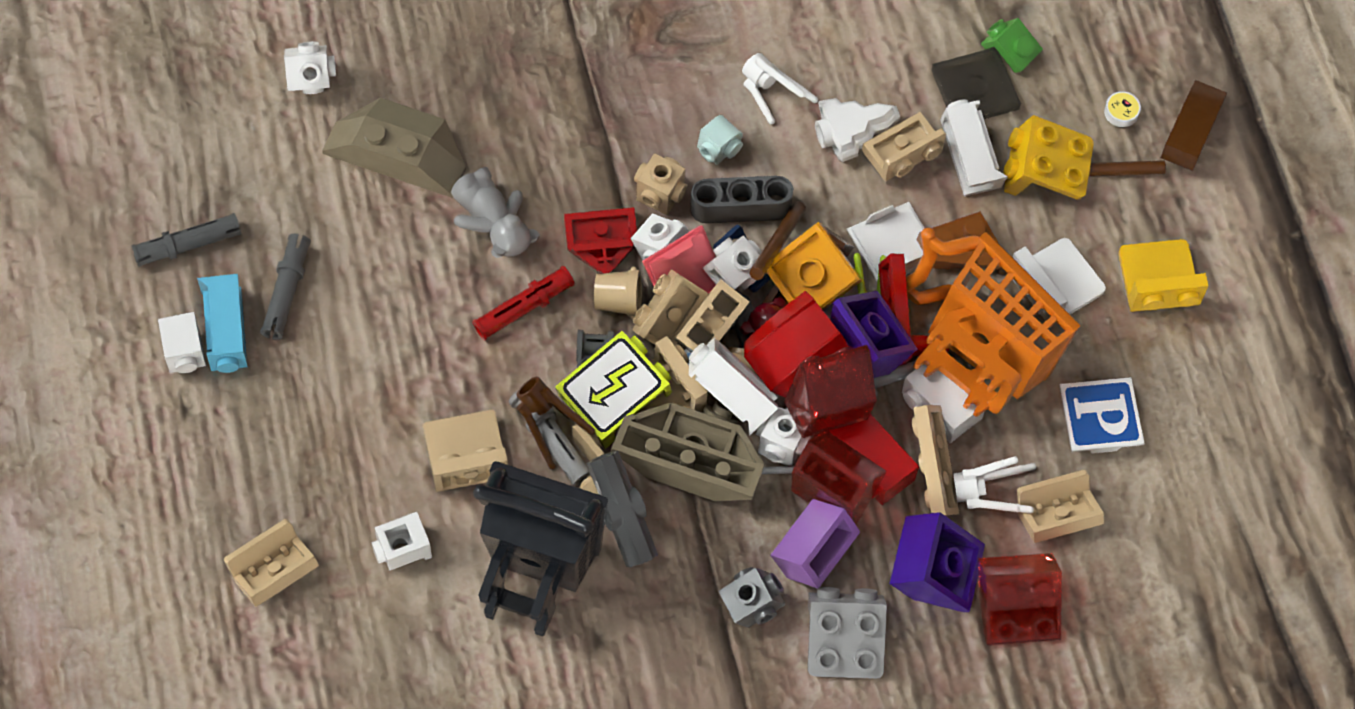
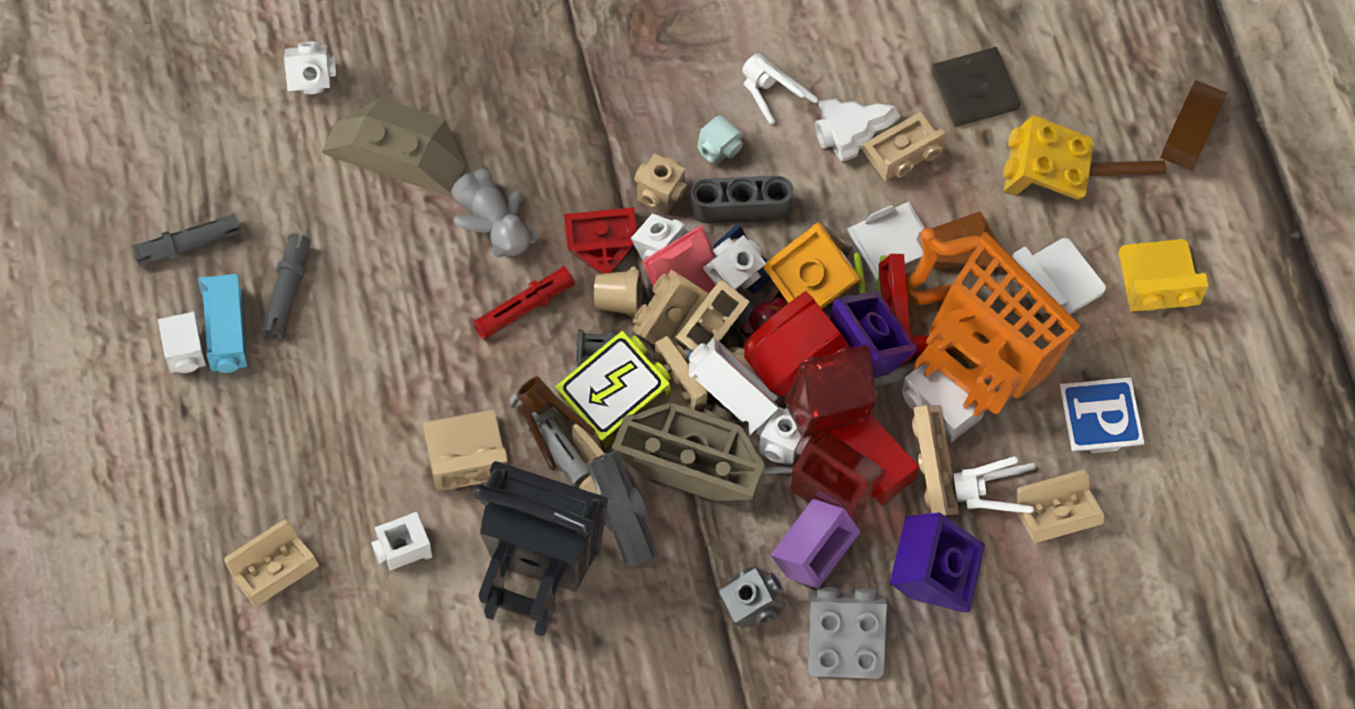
(777, 240): reddish brown bar -> none
(971, 148): white window -> none
(1013, 43): bright green bracket -> none
(1020, 598): clear red slope -> none
(1122, 109): tile -> none

